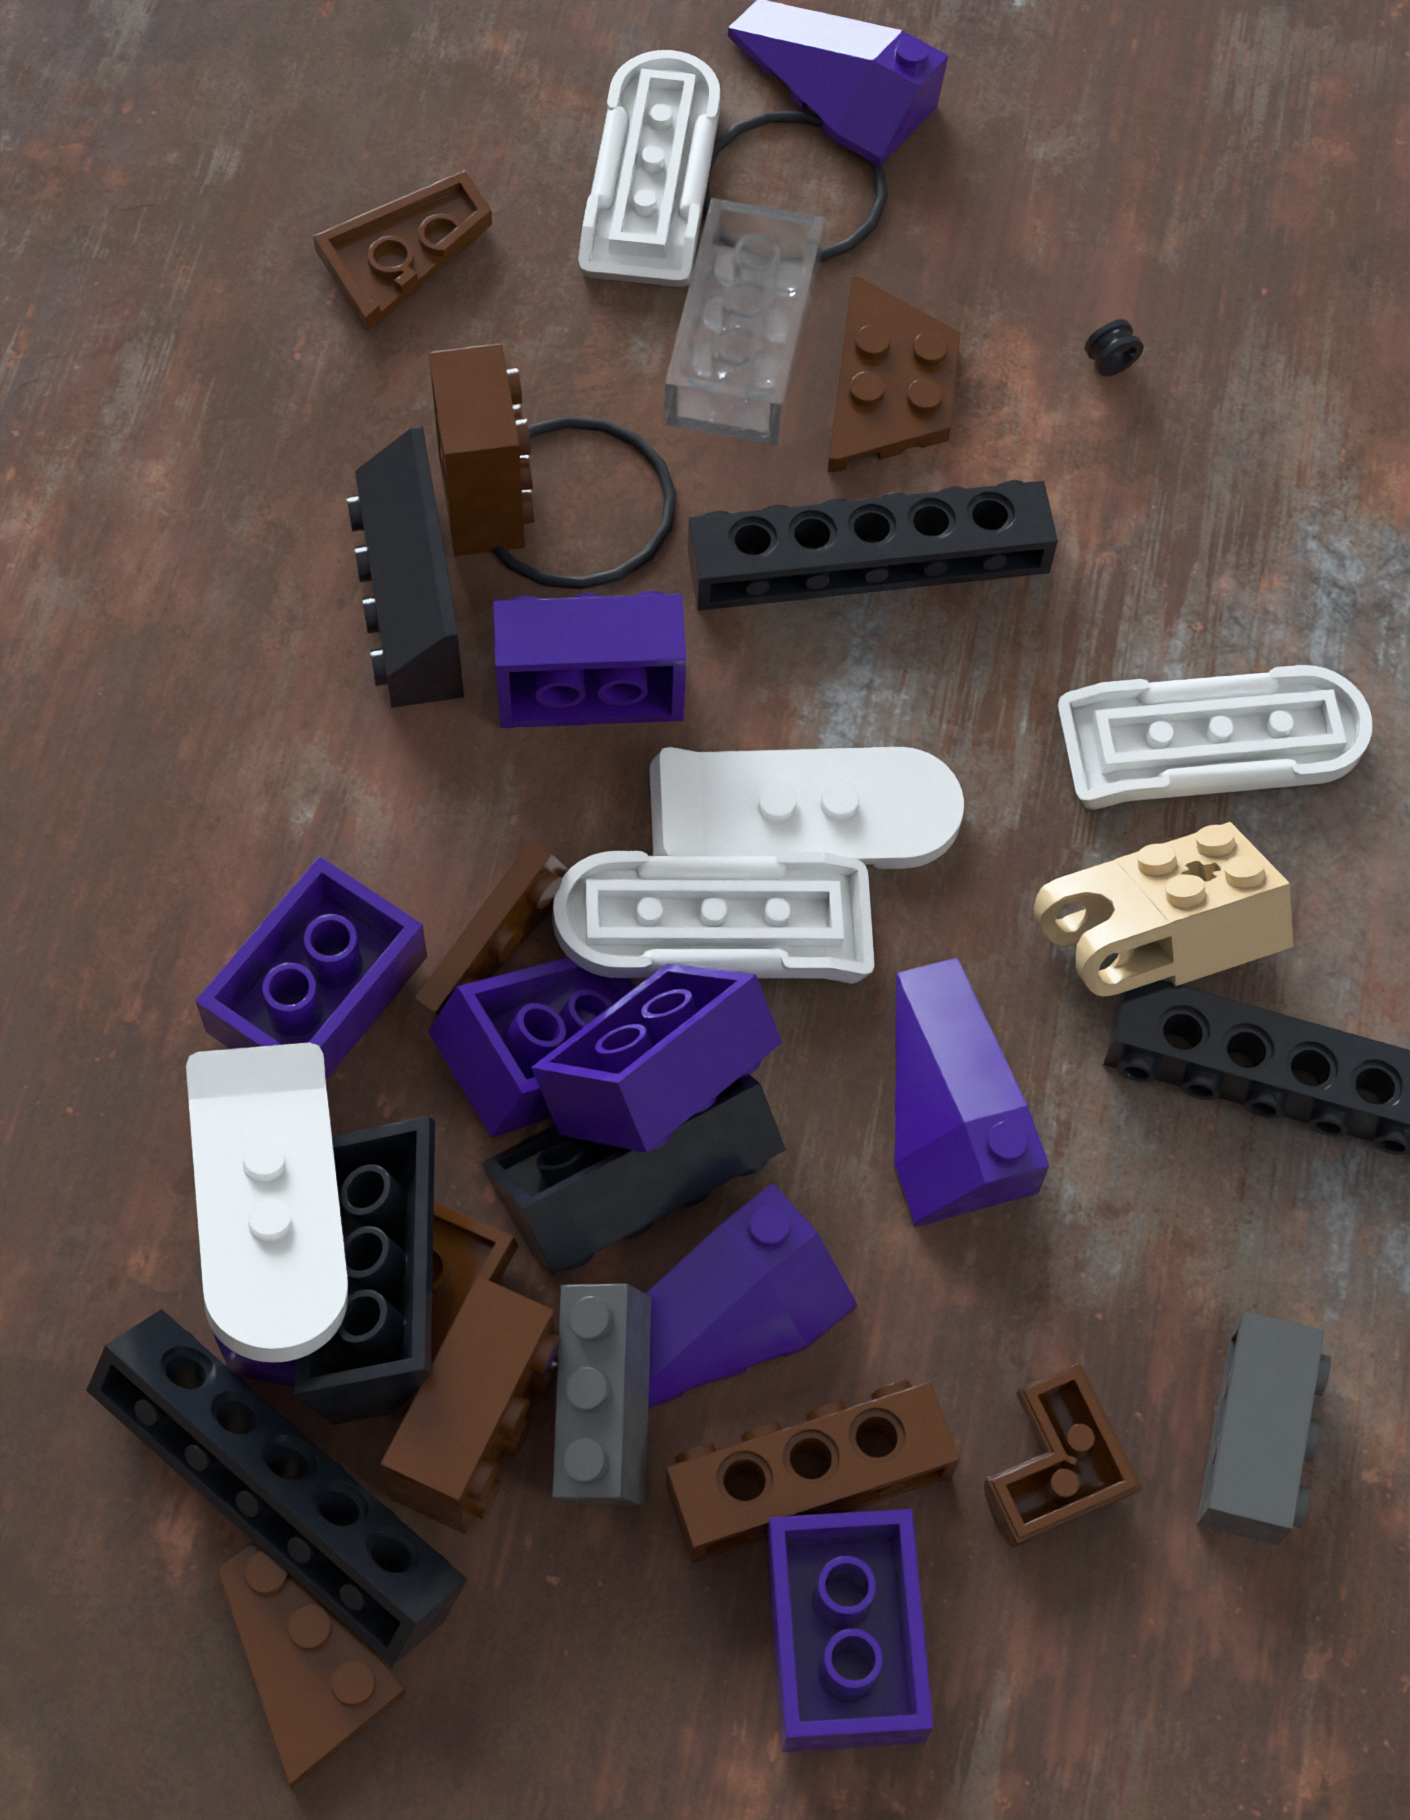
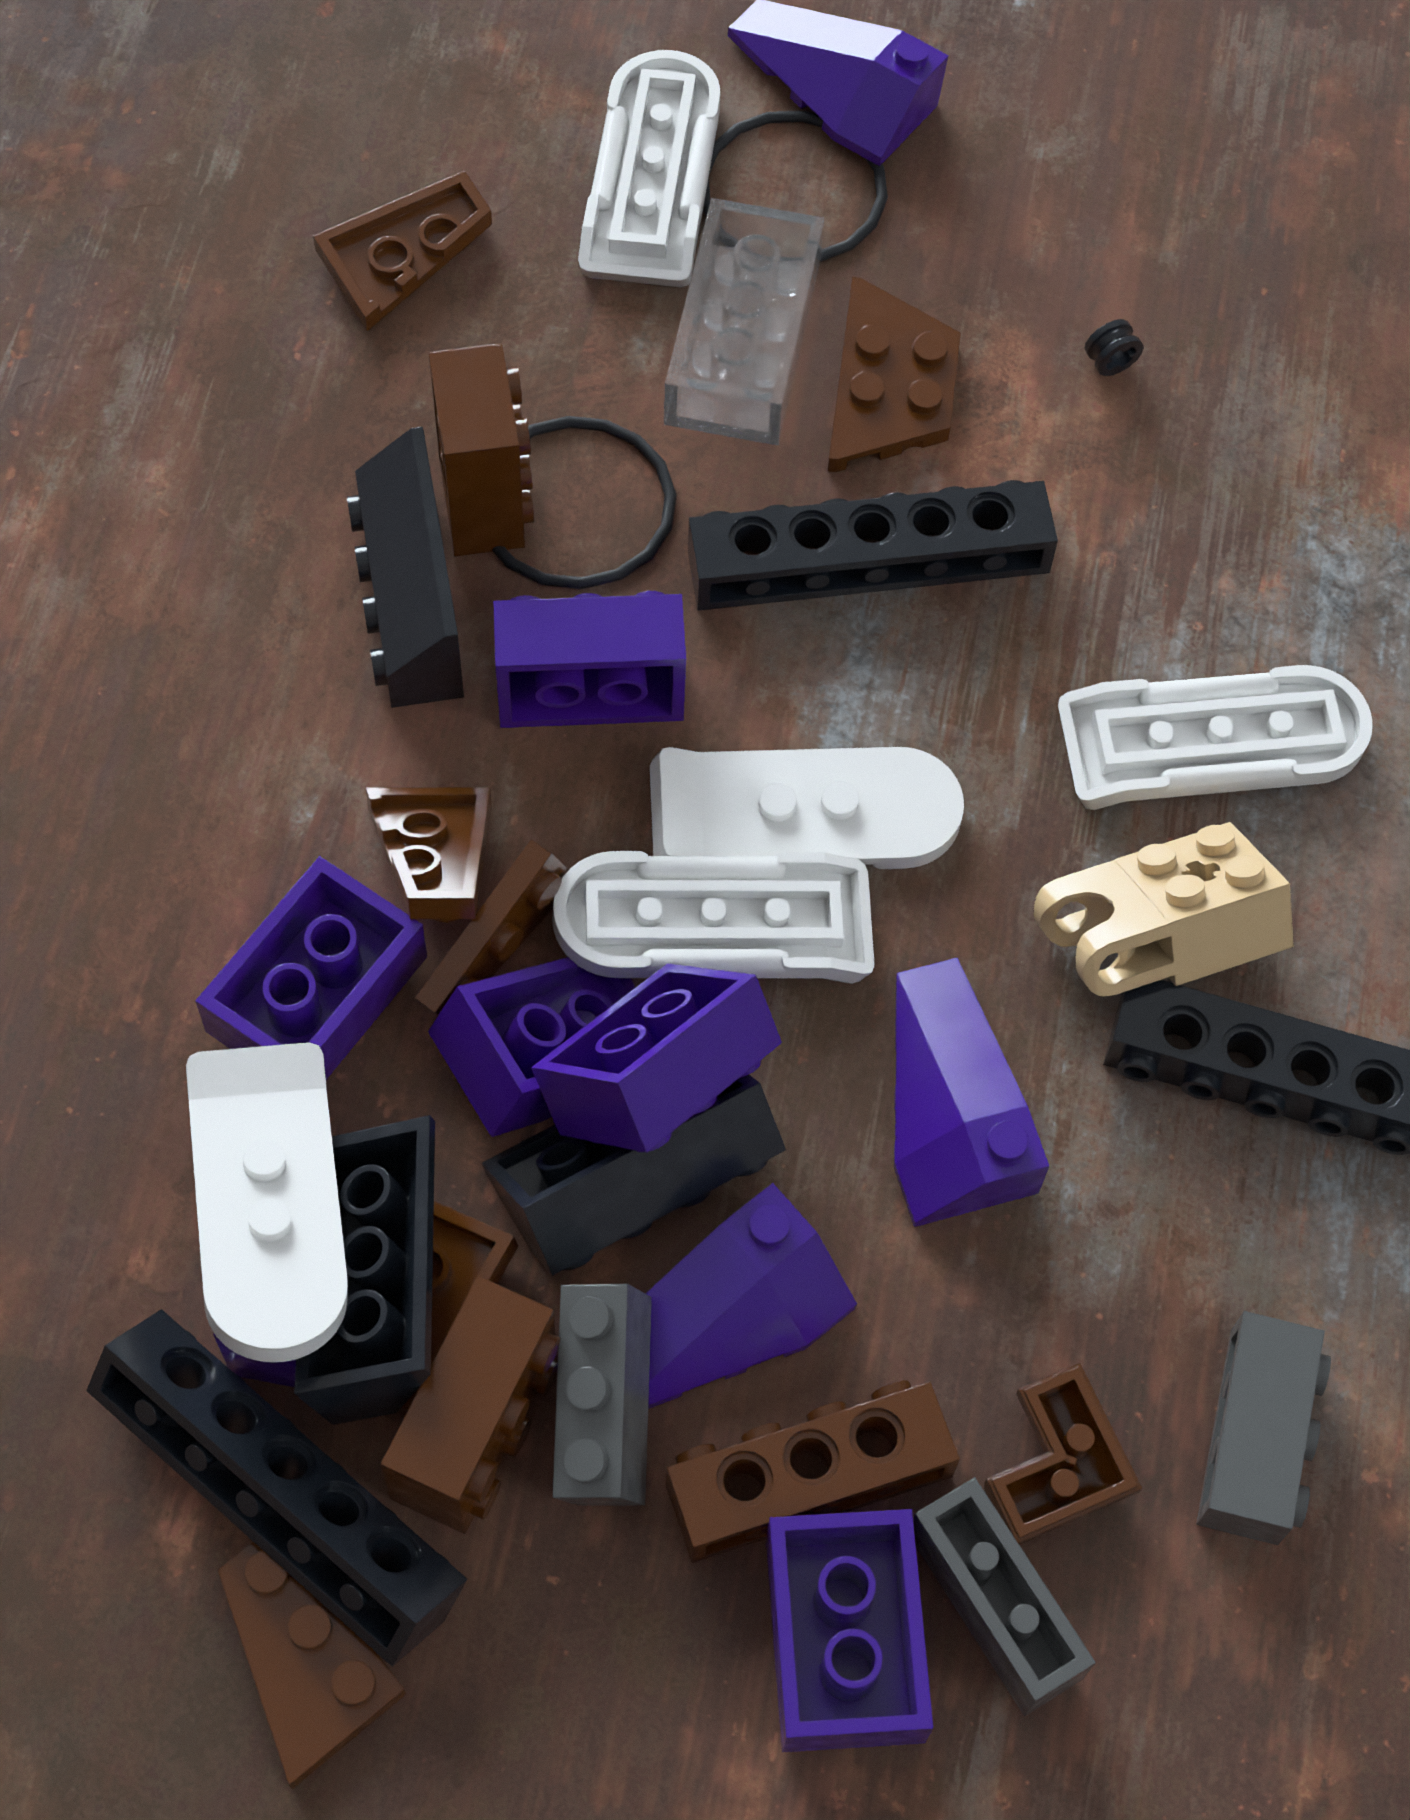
(434, 846): none -> reddish brown wing
(1000, 1597): none -> dark grey brick

